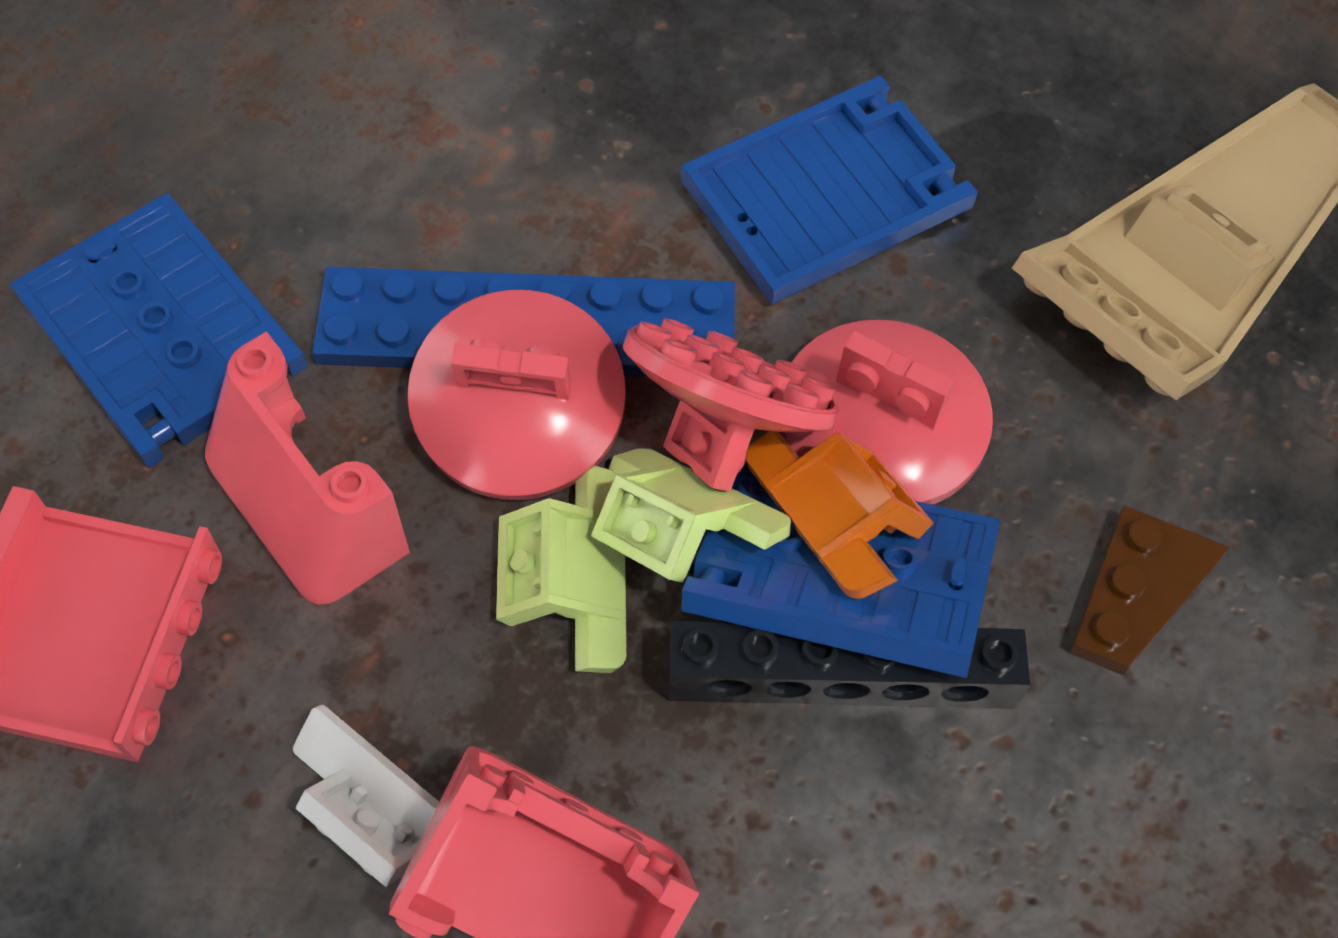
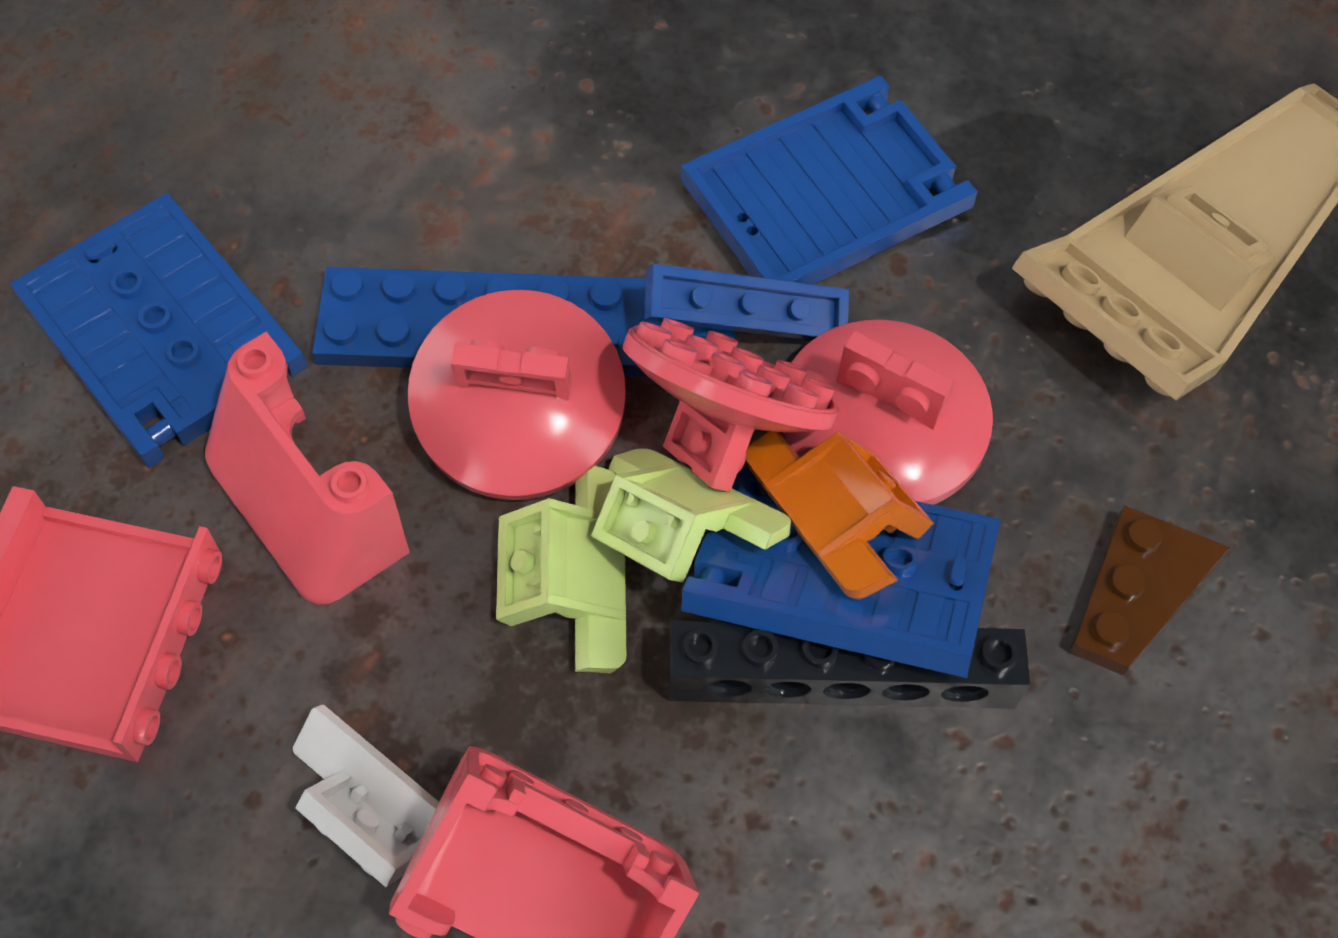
(743, 302): none -> blue plate

